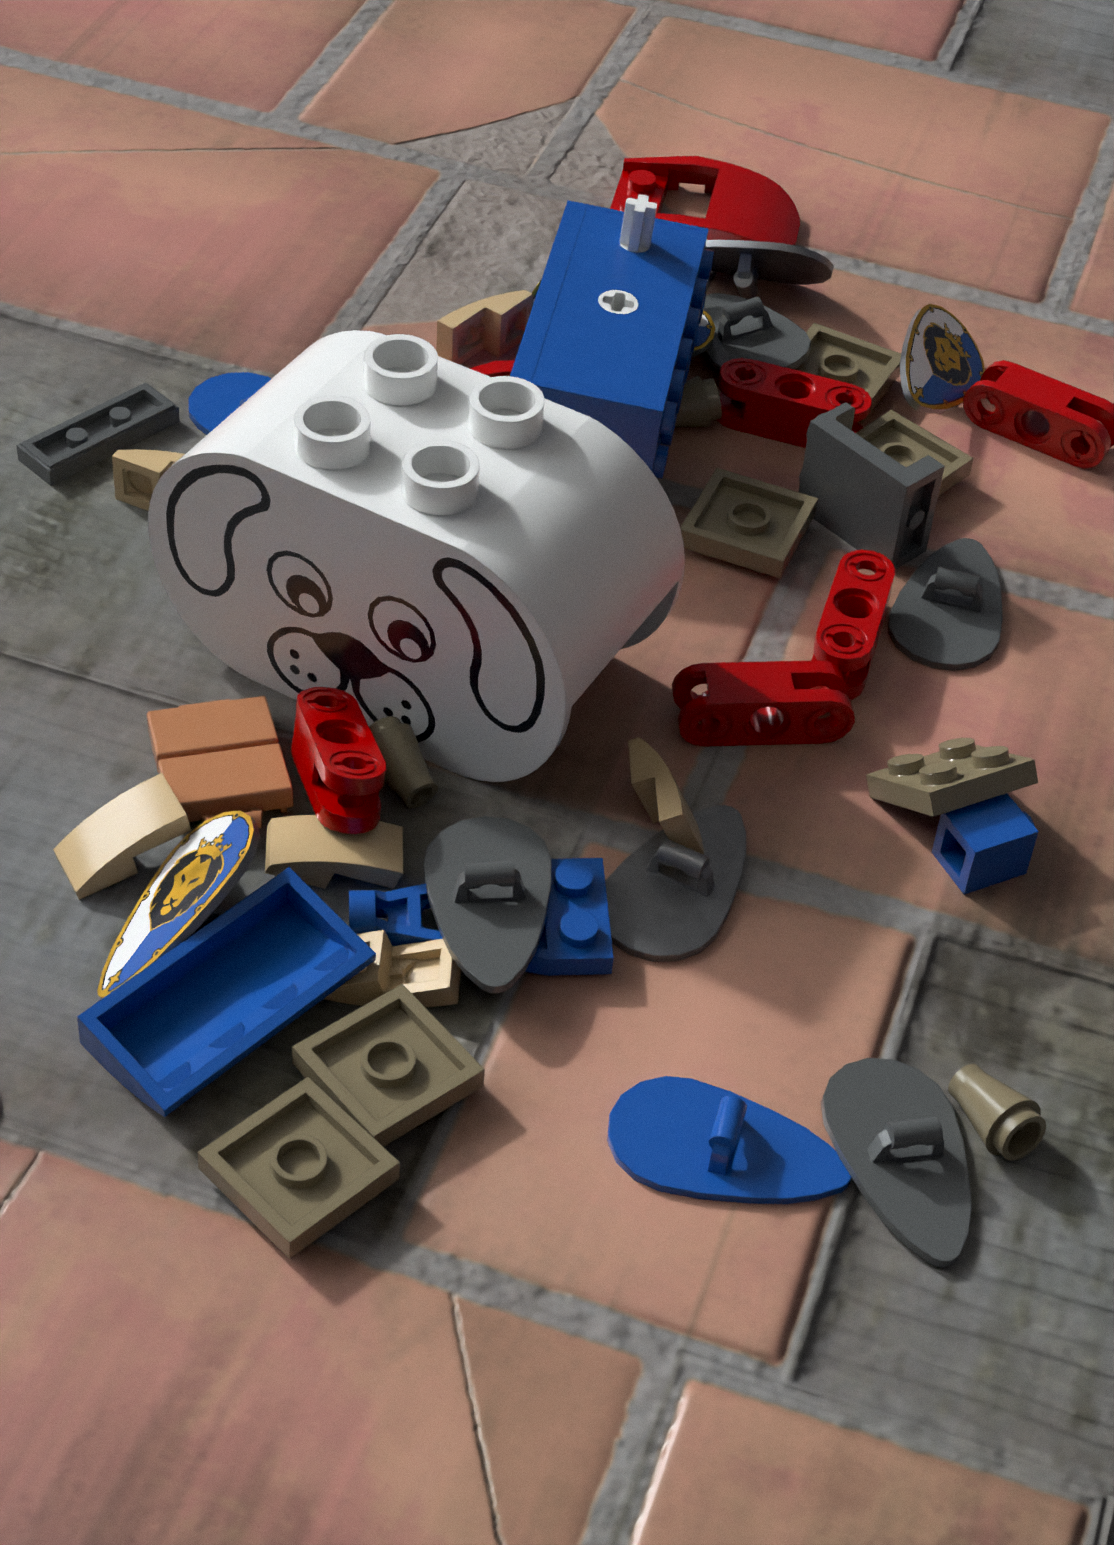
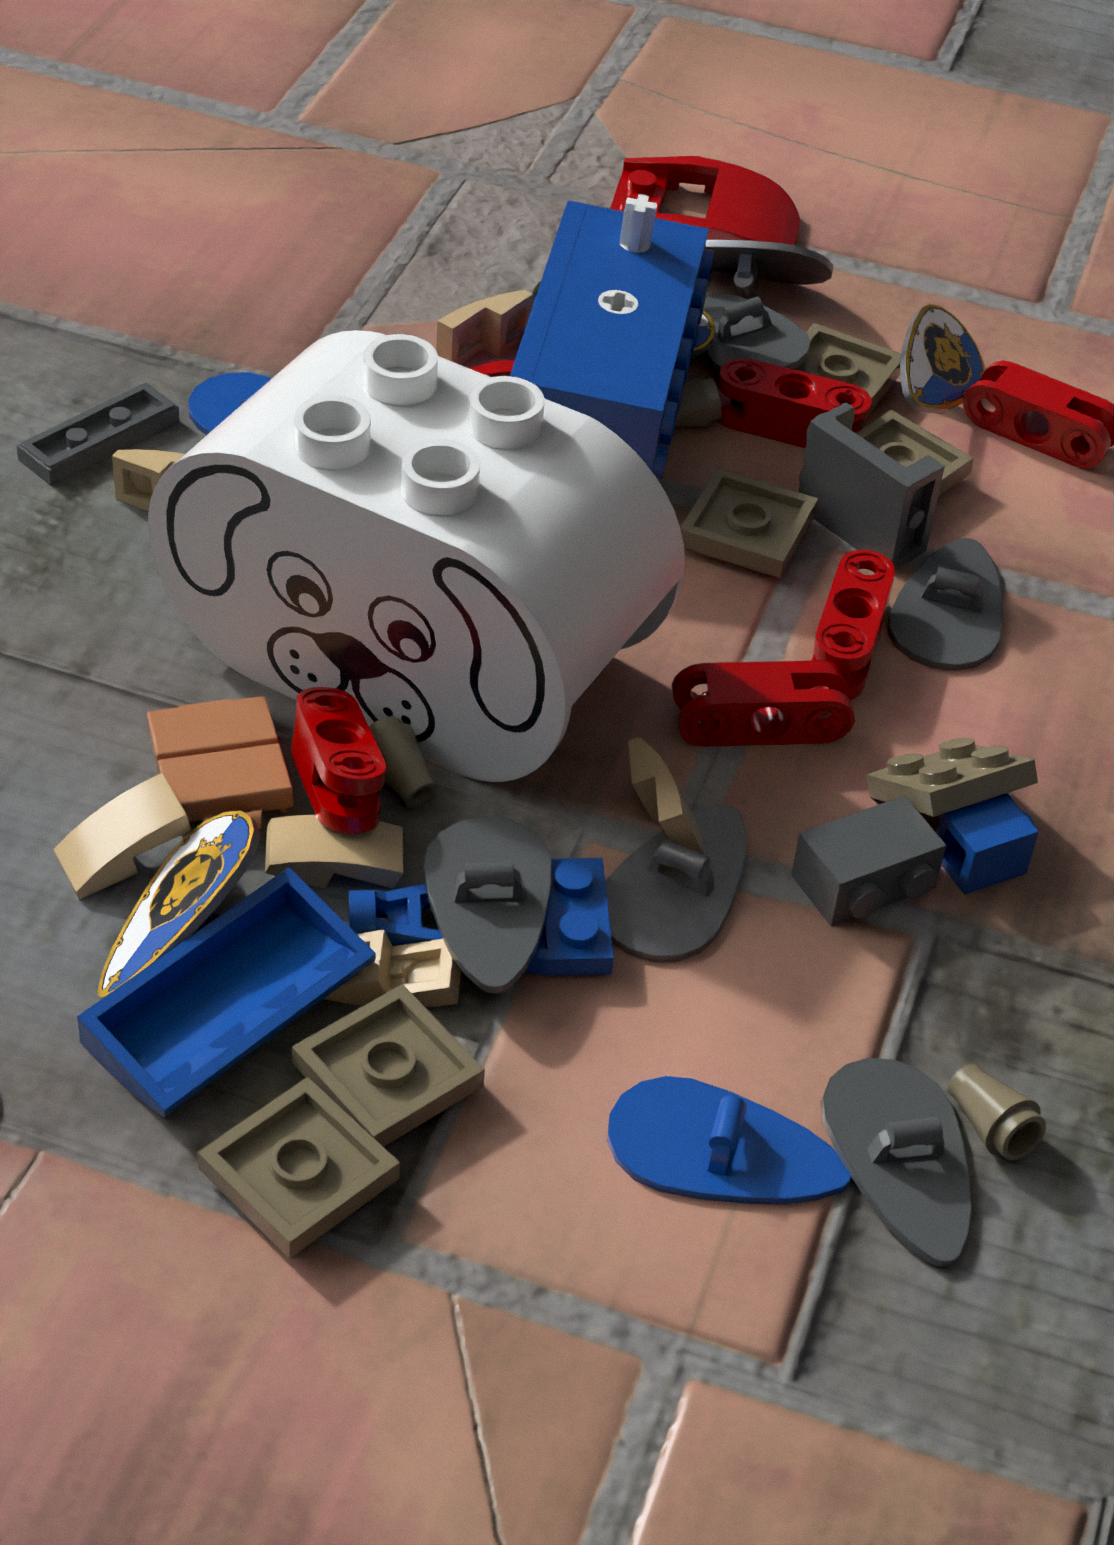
(868, 860): none -> dark grey brick

